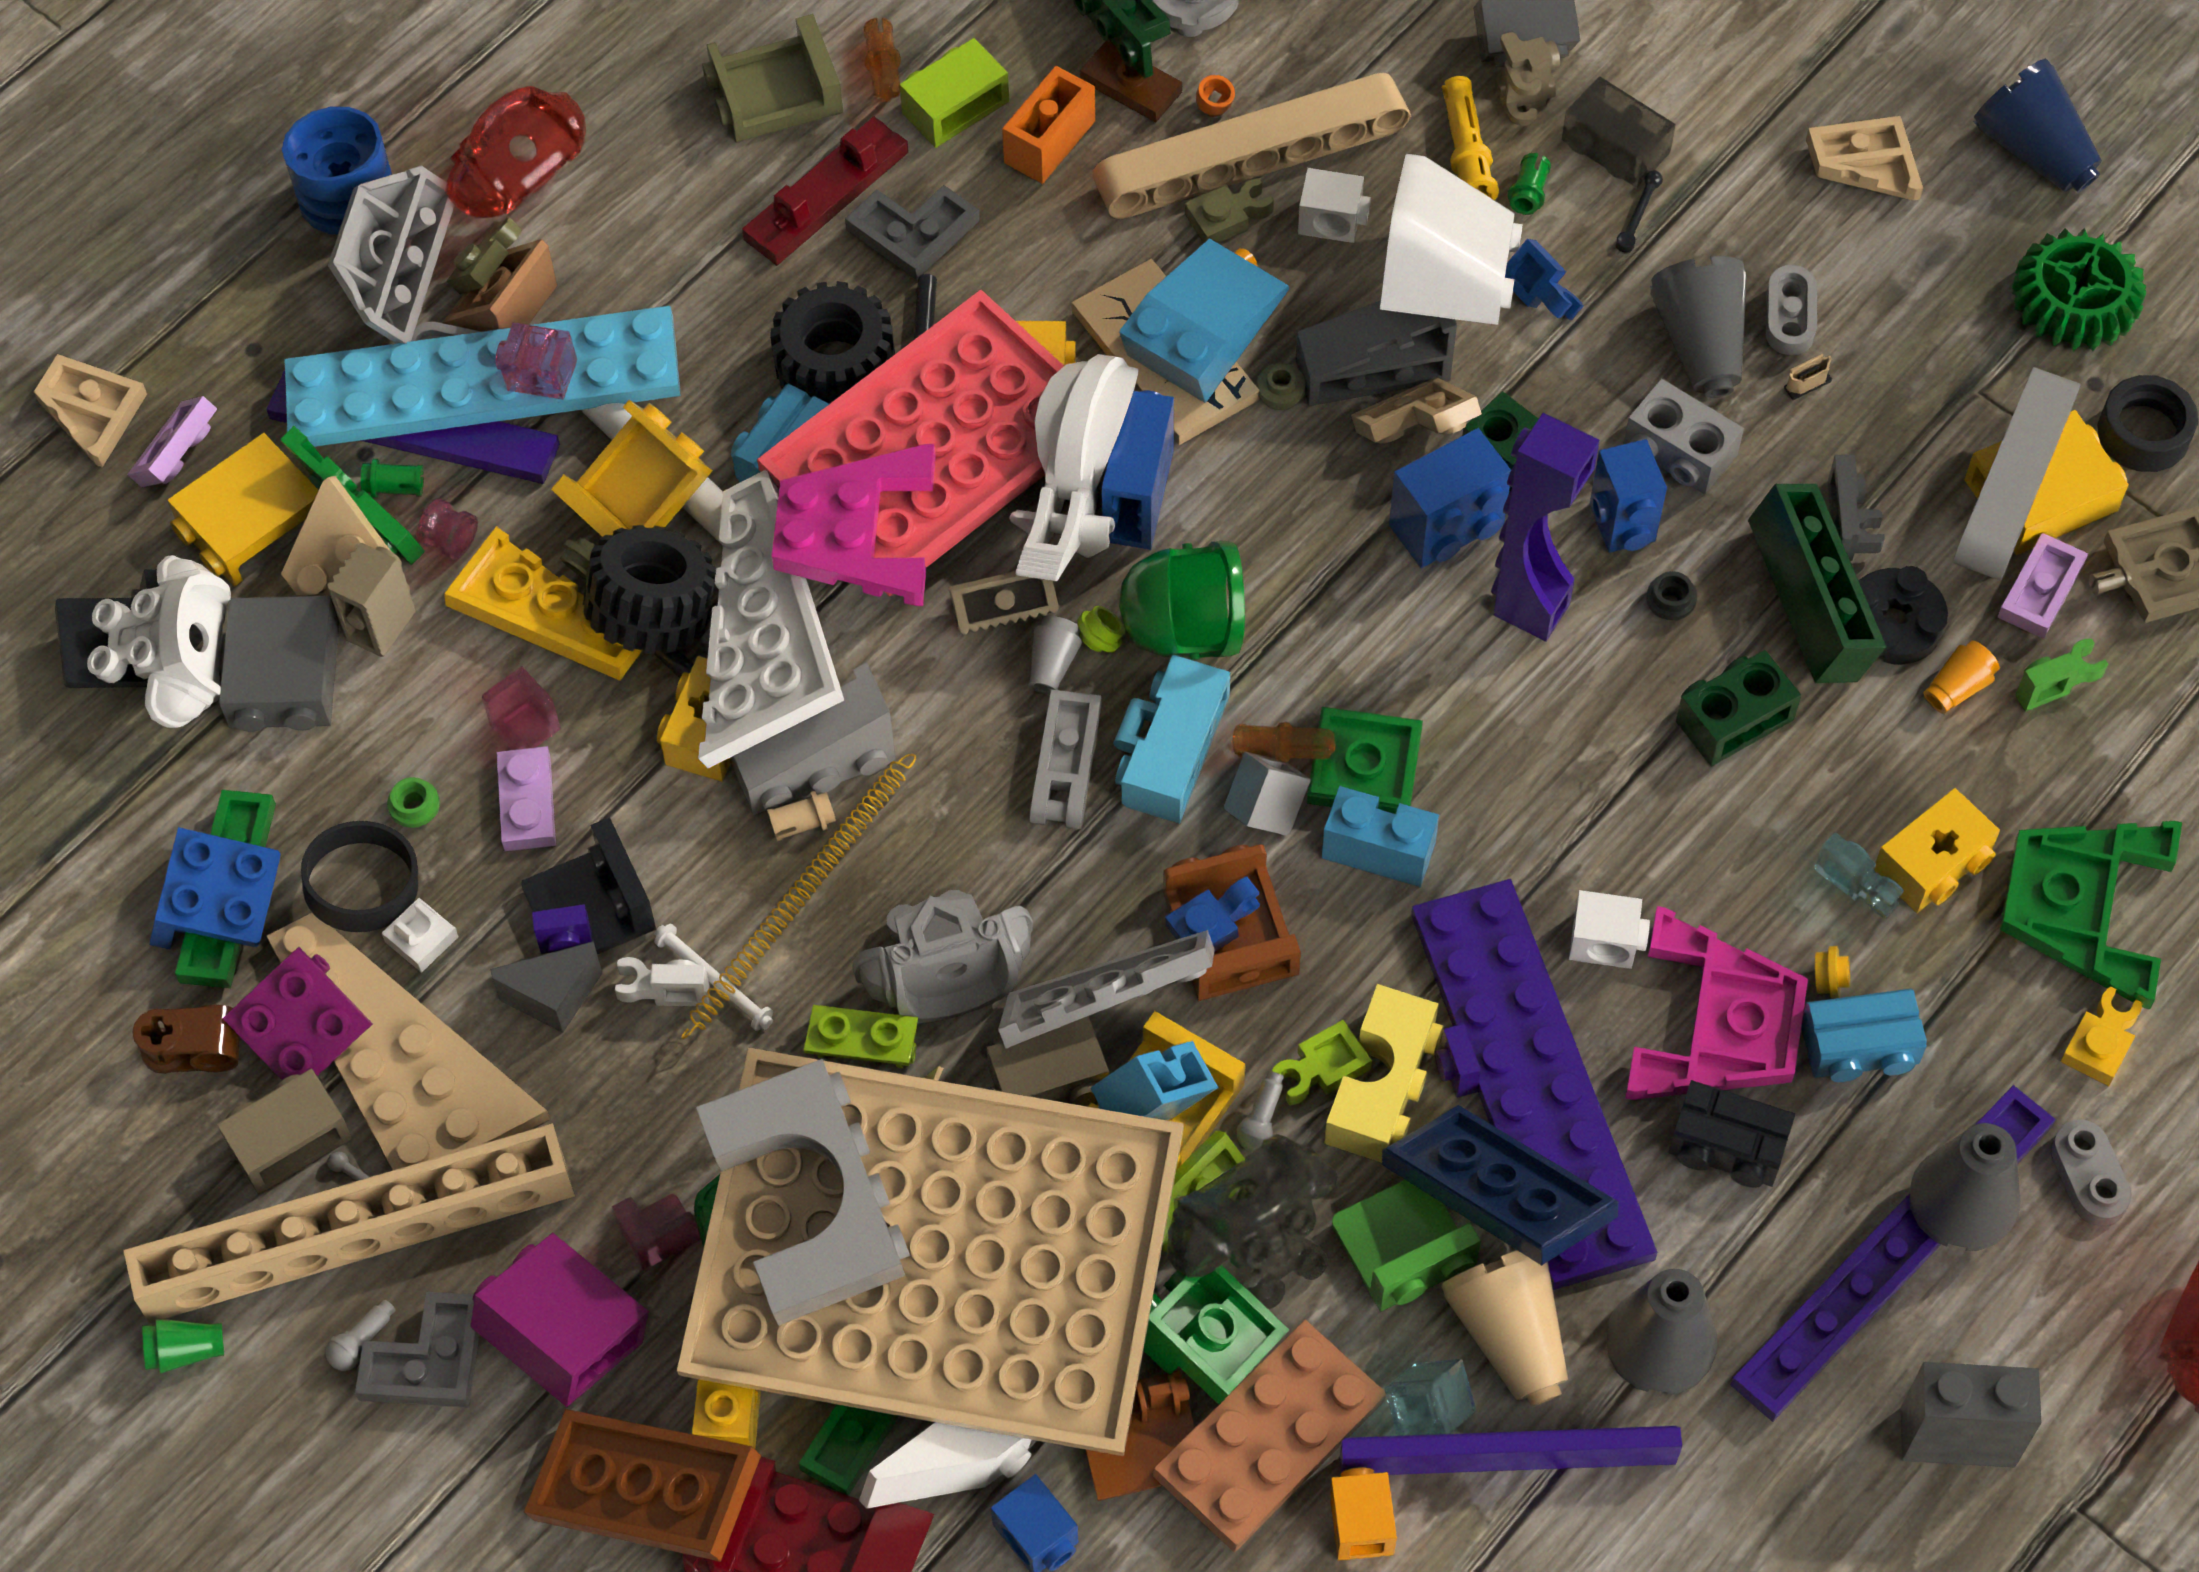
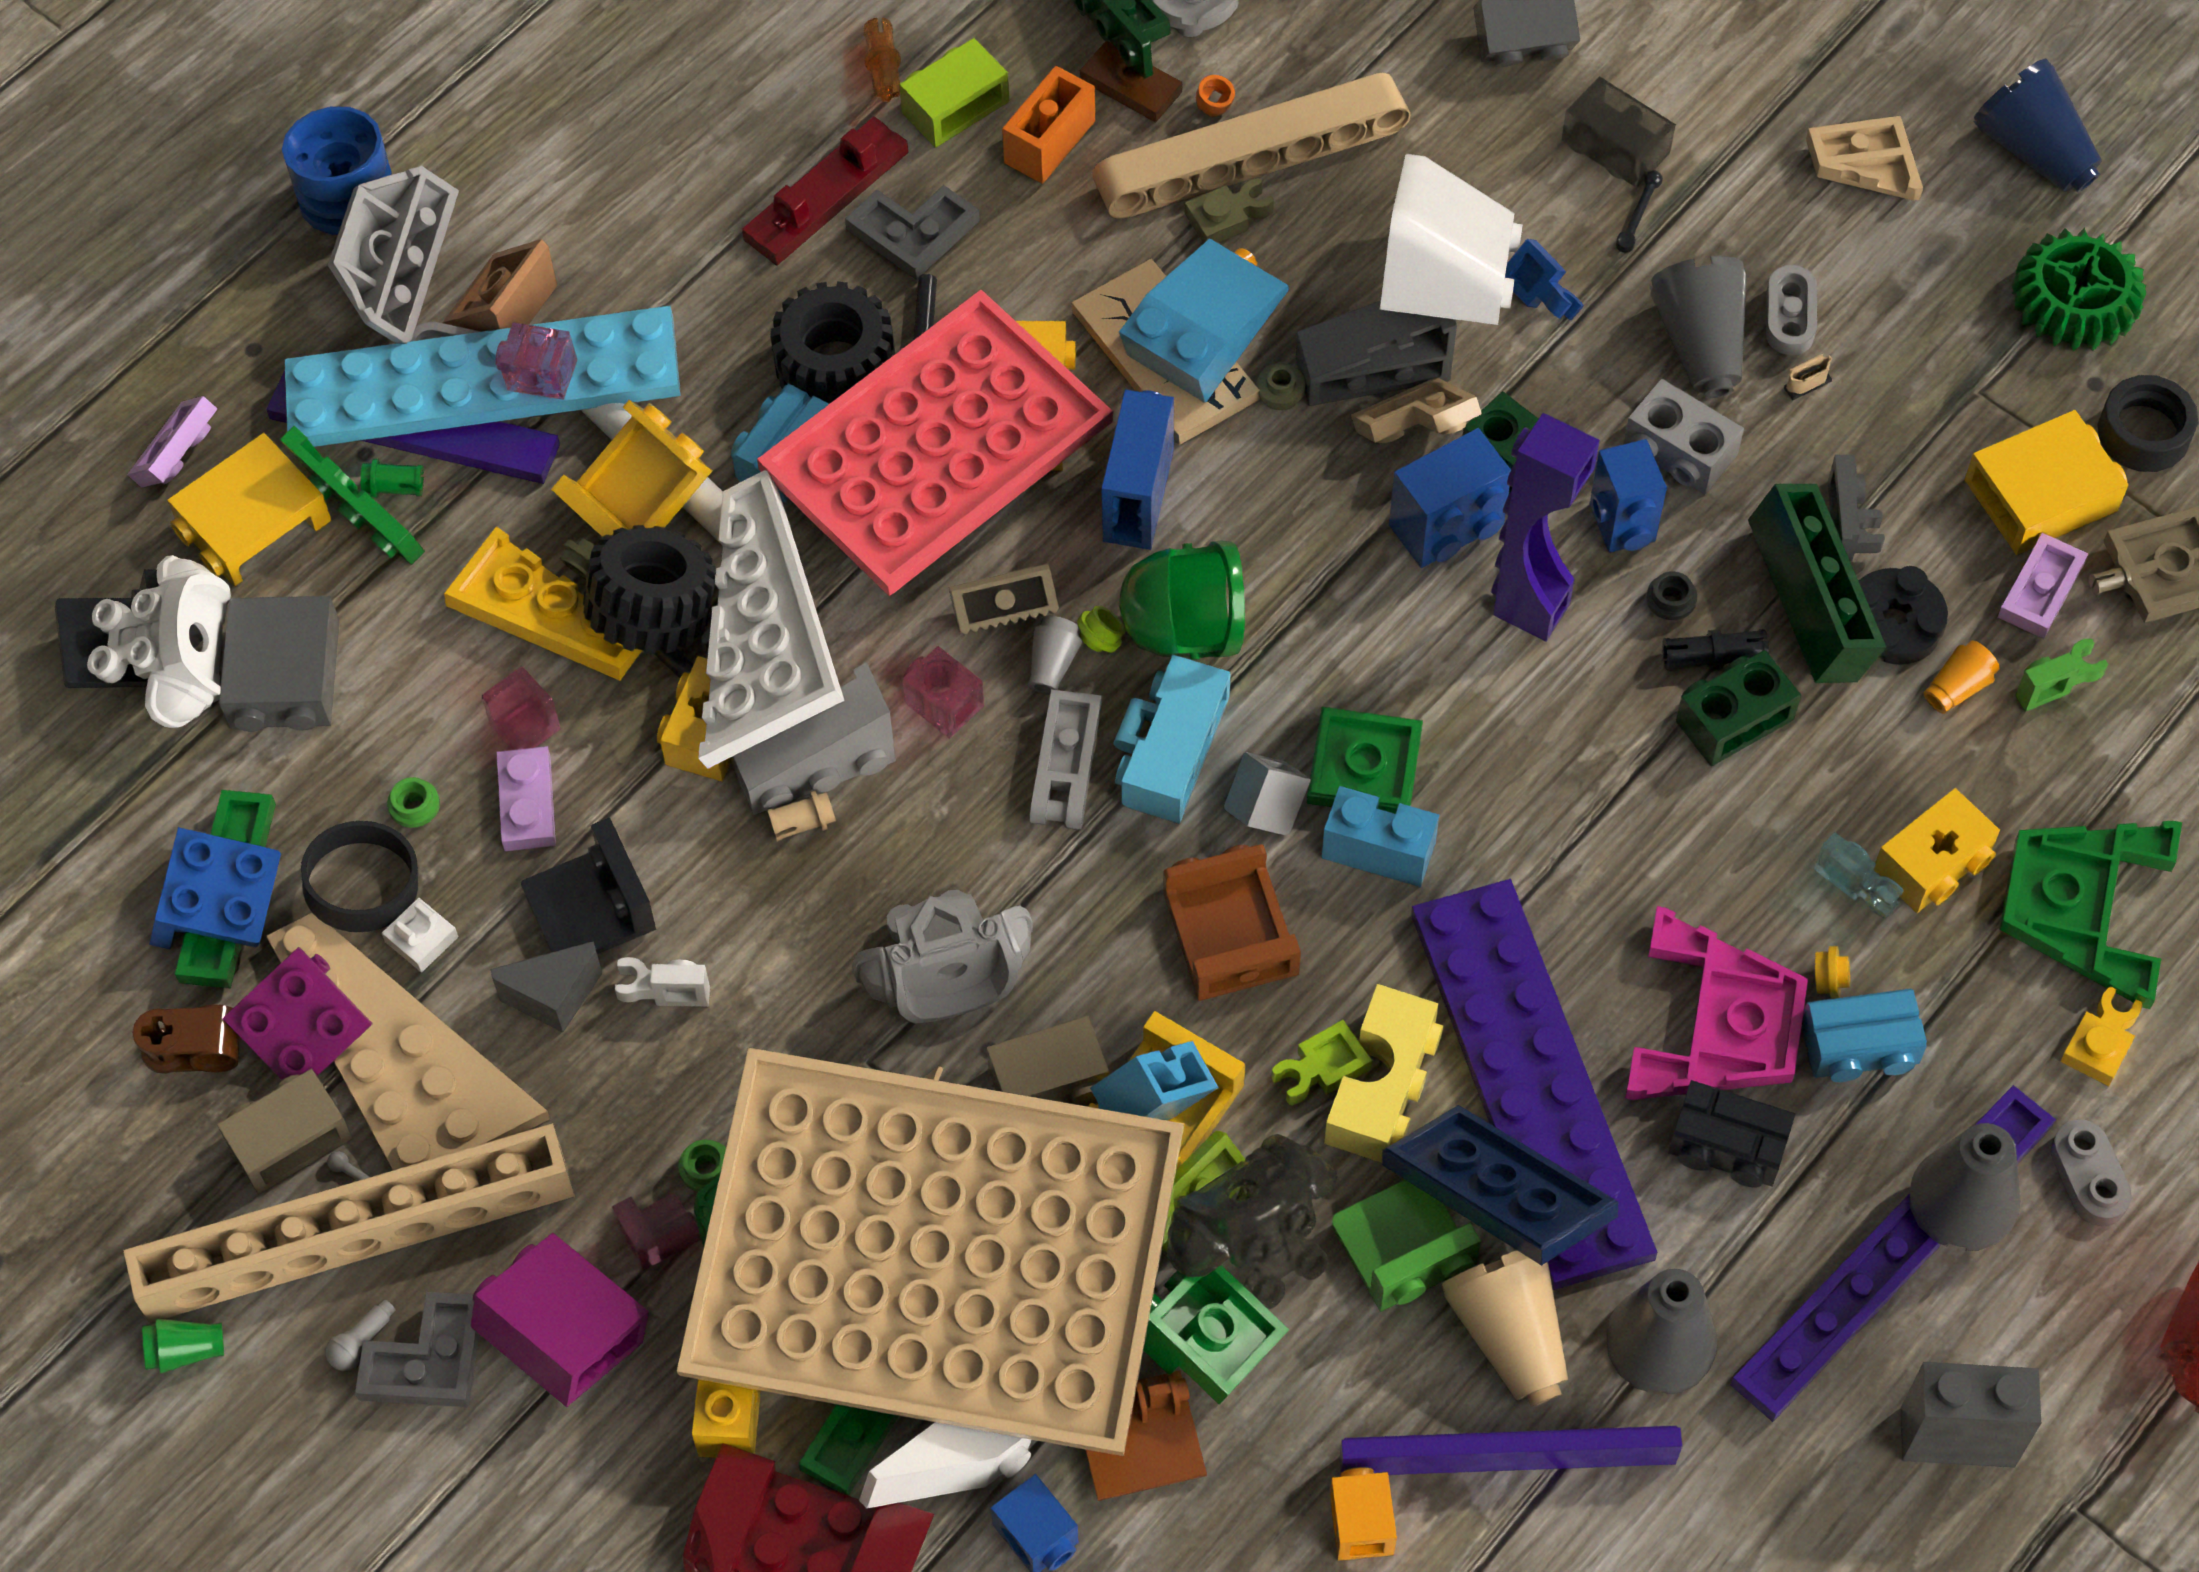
(89, 404): tan wing -> none
(327, 539): tan wing -> none
(372, 598): dark tan brick -> none
(447, 529): clear pink wheel -> none
(479, 262): olive plate -> none
(487, 175): clear red piece -> none
(561, 928): dark purple plate -> none
(643, 1484): dark orange plate -> none
(695, 1155): none -> bright green plate
(719, 992): yellow piece -> none
(761, 1017): white axle -> none
(775, 83): olive panel -> none
(831, 523): dark pink wing -> none
(857, 1246): light grey arch -> none
(861, 1035): lime hinge -> none
(948, 709): none -> clear pink brick
(1074, 439): white piece -> none
(1096, 988): light grey wing -> none
(1215, 915): blue plate -> none
(1257, 1125): light grey piece -> none
(1269, 1435): nougat plate -> none
(1283, 741): clear orange axle -> none
(1332, 205): white brick -> none
(1430, 1398): clear light blue panel -> none
(1458, 1061): dark purple plate -> none
(1471, 157): yellow pin -> none
(1526, 76): dark tan piece -> none
(1527, 192): green pin -> none
(1608, 929): white brick -> none
(1713, 649): none -> black pin
(2016, 474): light grey beam -> none

